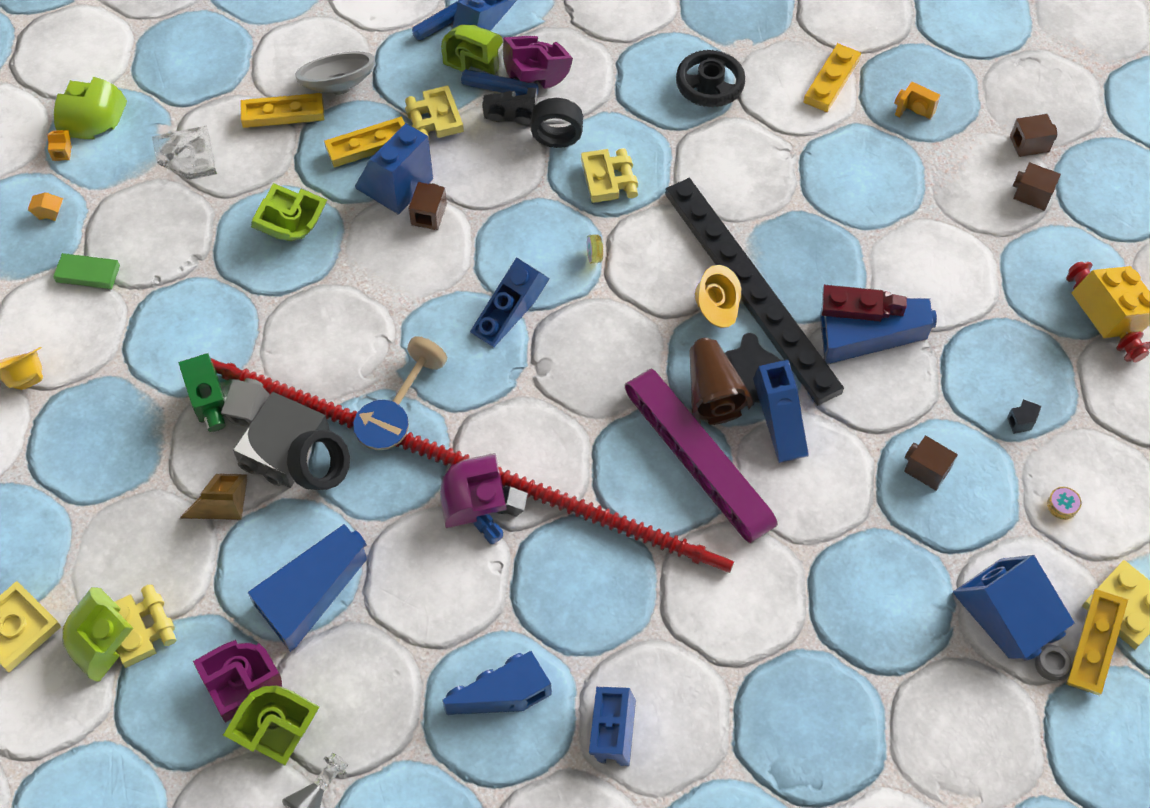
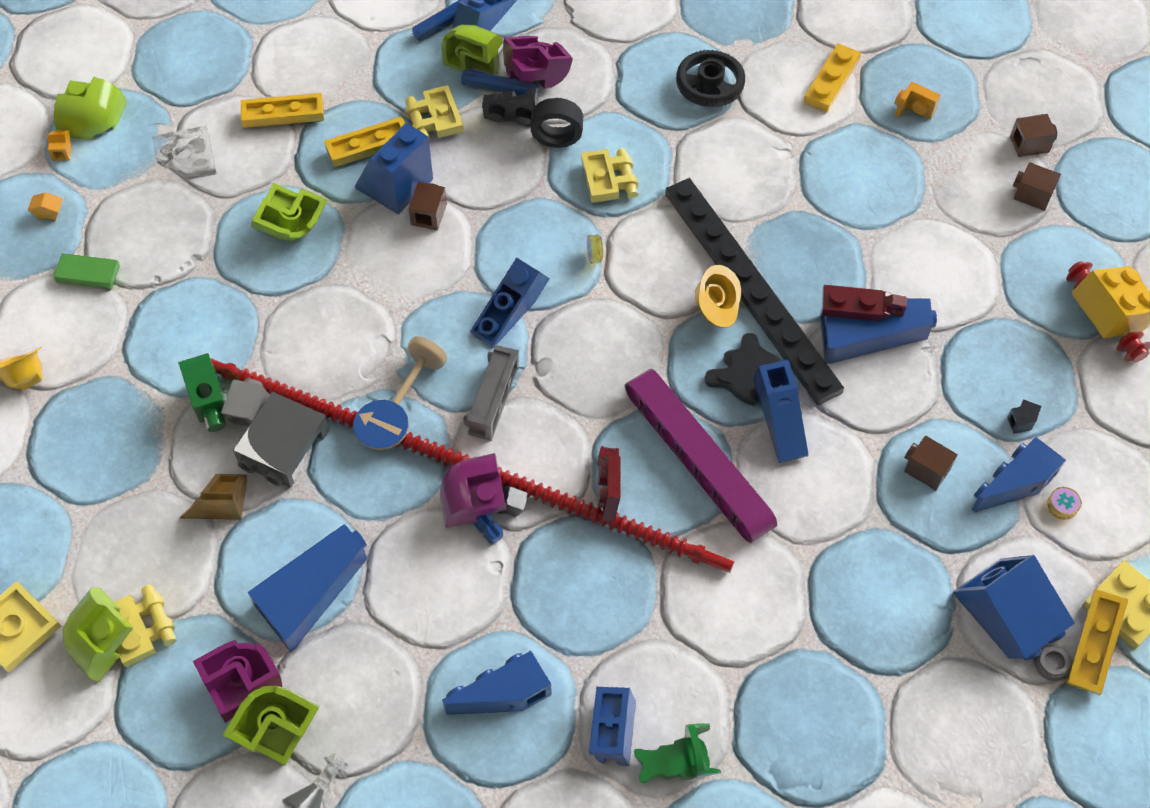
(336, 72): light grey dish -> none
(338, 460): black tyre -> none
(493, 392): none -> flat silver container
(610, 479): none -> dark red hinge
(682, 759): none -> green hair
(715, 385): reddish brown cone -> none
(1025, 476): none -> blue slope

